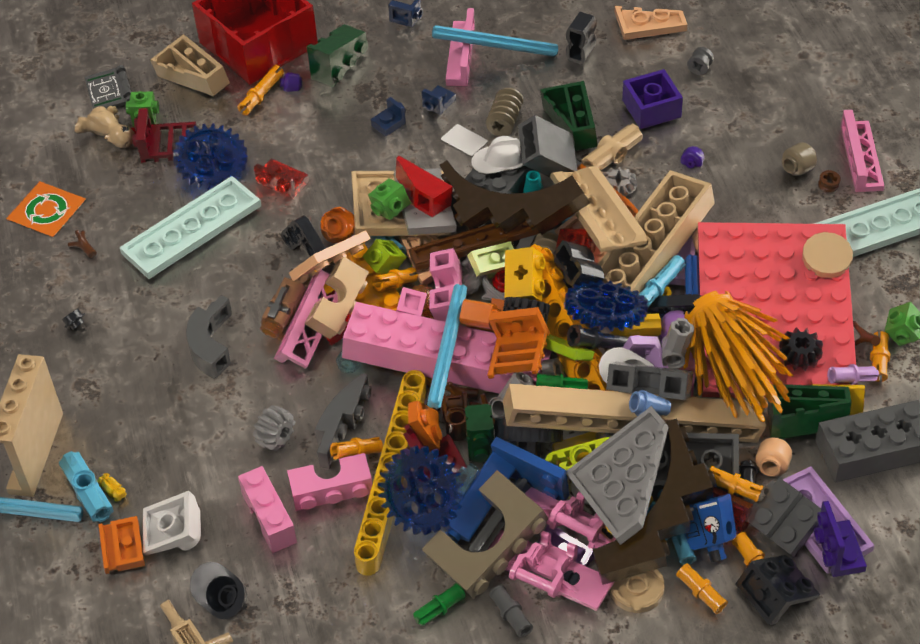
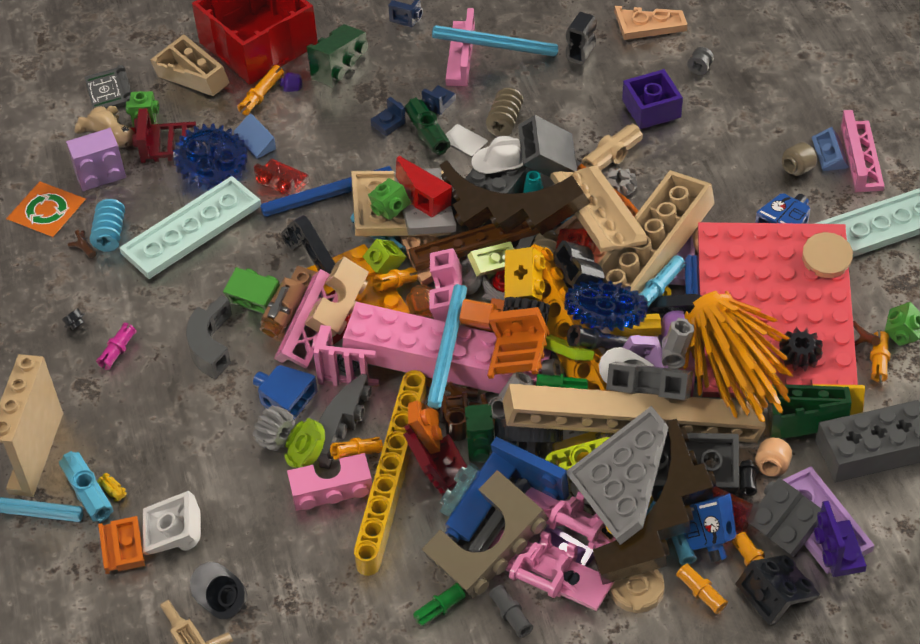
(96, 159): none -> lavender brick
(107, 225): none -> medium azure piece
(116, 346): none -> dark pink pin
(250, 289): none -> bright green brick
(255, 137): none -> medium blue slope
(267, 506): bright pink arch -> none
(286, 389): none -> blue torso
(305, 443): none -> lime tile
(310, 196): none -> blue axle
(326, 359): none -> bright pink plate
(334, 253): light nougat wing -> none
(337, 225): orange hair -> none
(400, 498): clear blue gear -> none
(411, 301): bright pink panel -> none
(427, 126): none -> dark green piece
(571, 111): dark green wedge -> none
(642, 400): medium blue cone -> none
(692, 157): dark purple piece -> none
(736, 485): light orange pin -> none
(785, 210): none -> blue torso
(829, 175): reddish brown bush -> none
(830, 150): none -> medium blue slope
(852, 374): lavender axle -> none

